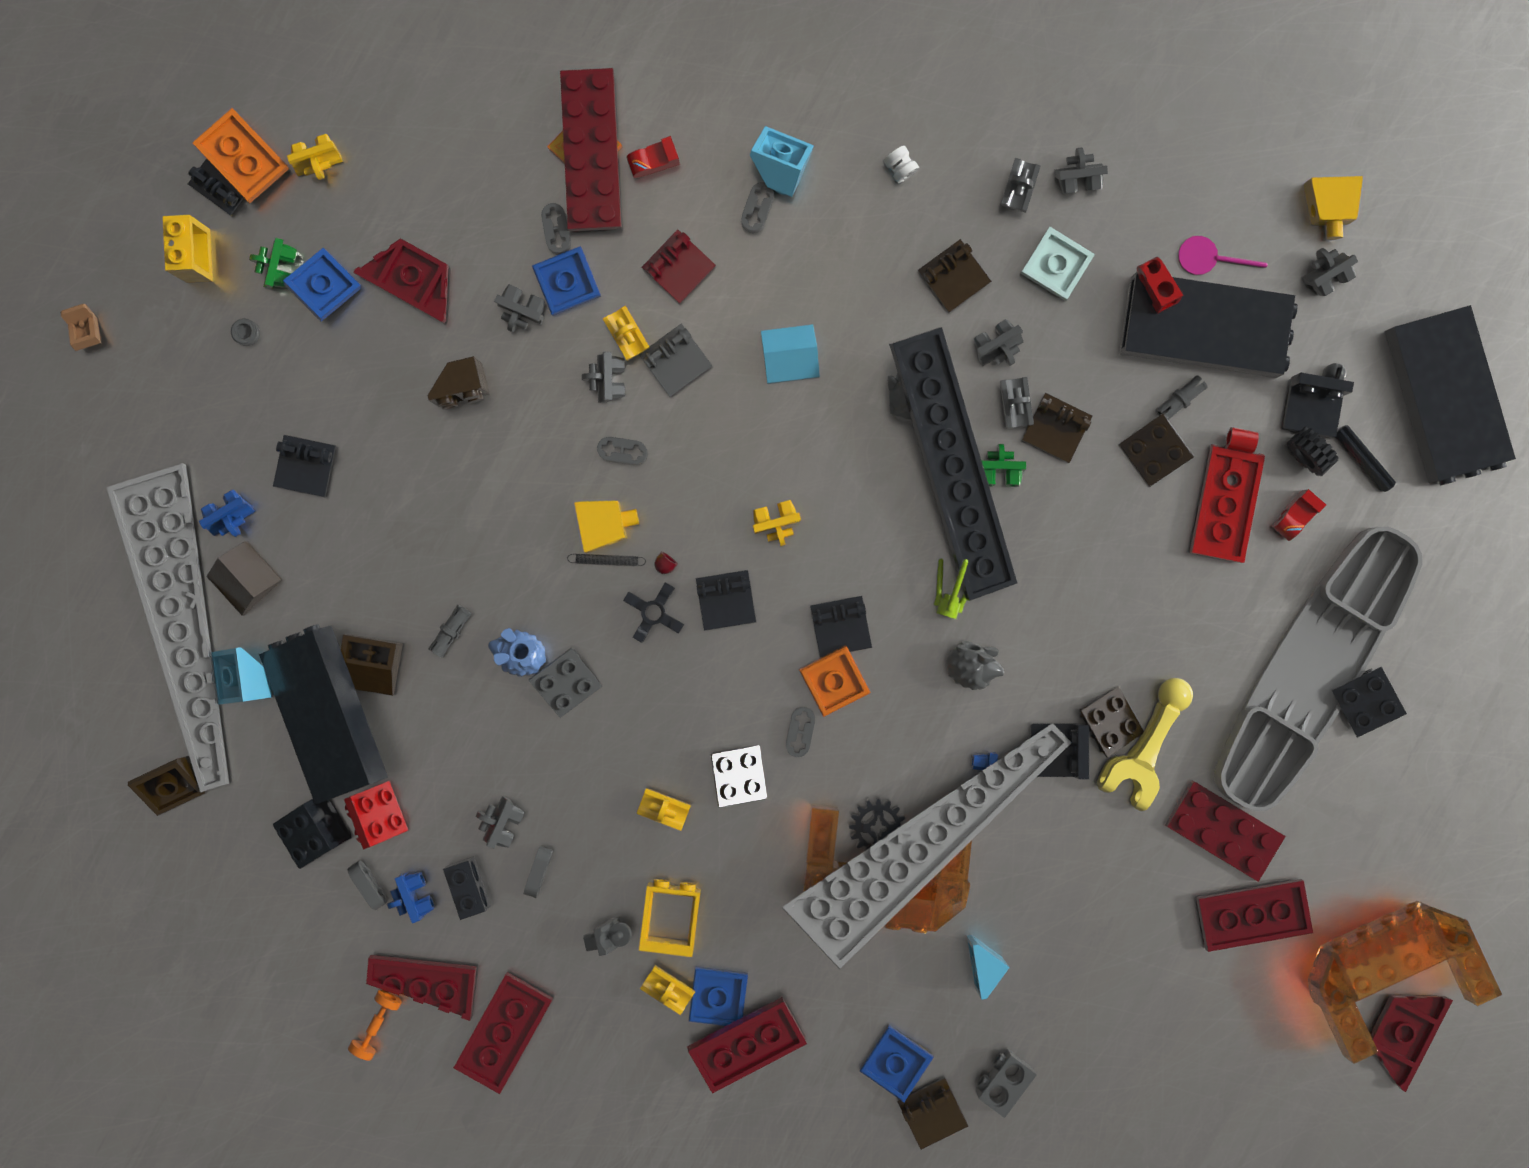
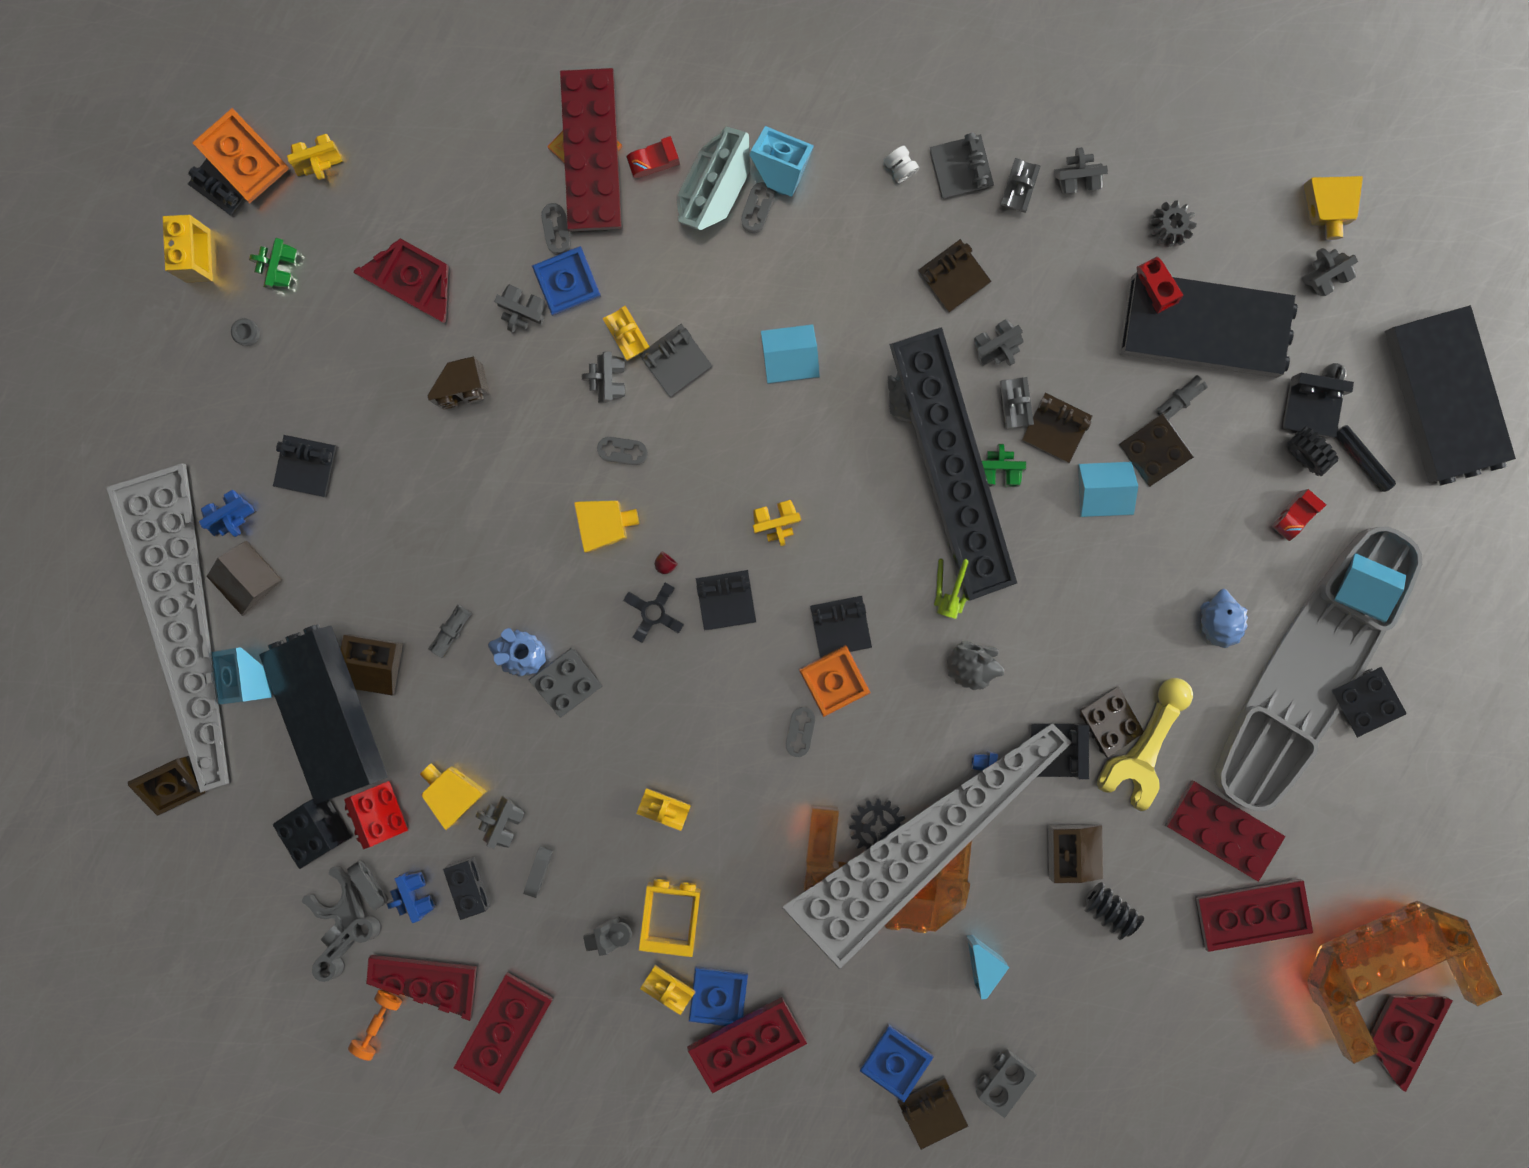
(82, 326): medium nougat bracket -> none
(322, 284): blue plate -> none
(347, 929): none -> dark grey piece
(449, 793): none -> yellow torso
(605, 561): black piece -> none
(678, 266): dark red hinge -> none
(714, 179): none -> light aqua wedge
(738, 776): hinge -> none
(961, 166): none -> dark grey hinge
(1057, 263): light aqua plate -> none
(1075, 853): none -> dark brown slope
(1107, 489): none -> medium azure slope
(1113, 911): none -> black piece
(1182, 227): none -> dark grey gear
(1200, 255): dark pink piece -> none
(1223, 620): none -> medium blue animal
(1226, 509): red hinge -> none
(1370, 588): none -> medium azure slope

